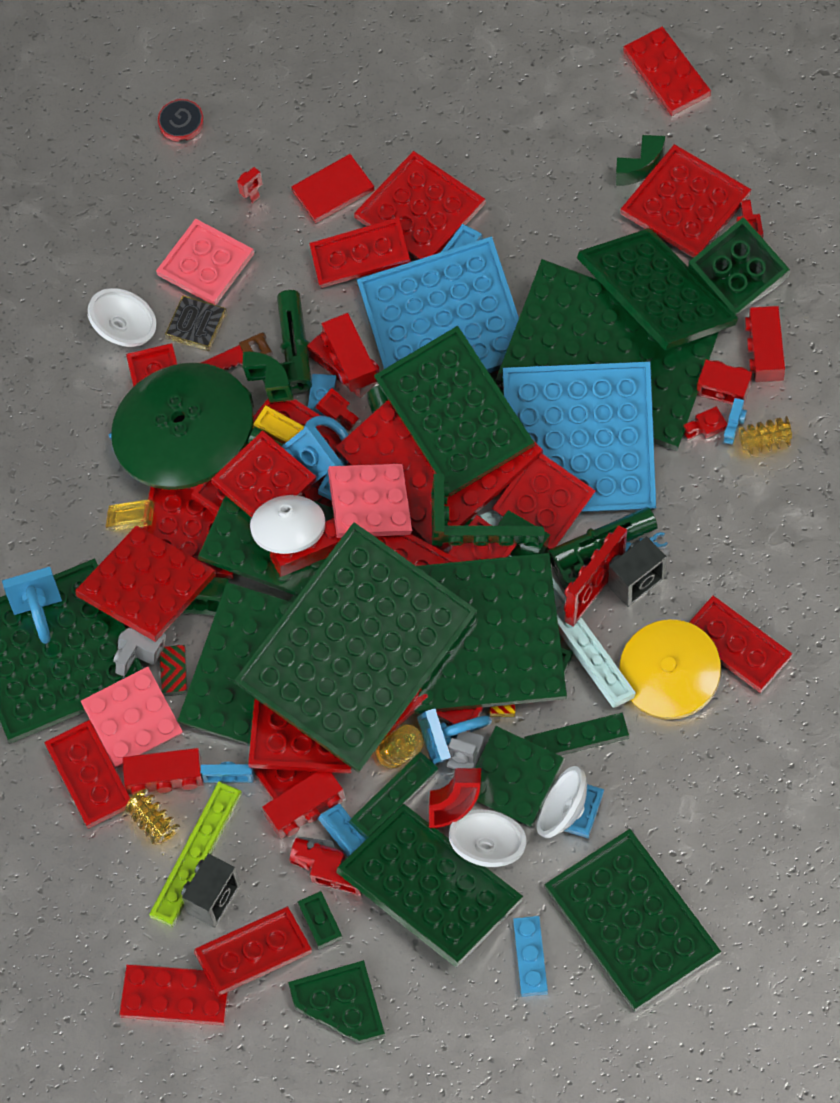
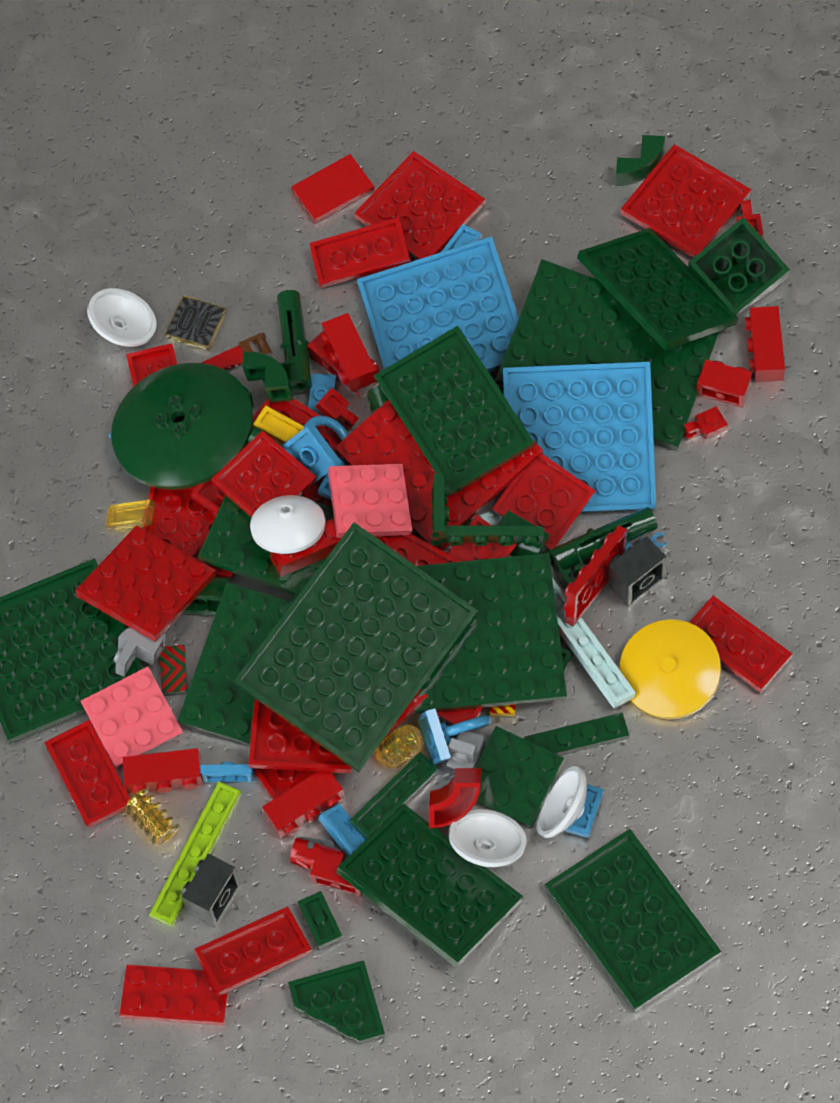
(32, 593): dark azure tile -> none
(180, 120): black tile -> none
(205, 262): coral plate -> none
(249, 183): red plate -> none
(530, 956): dark azure plate -> none
(667, 71): red plate -> none
(736, 417): dark azure plate -> none
(765, 435): clear yellow piece -> none

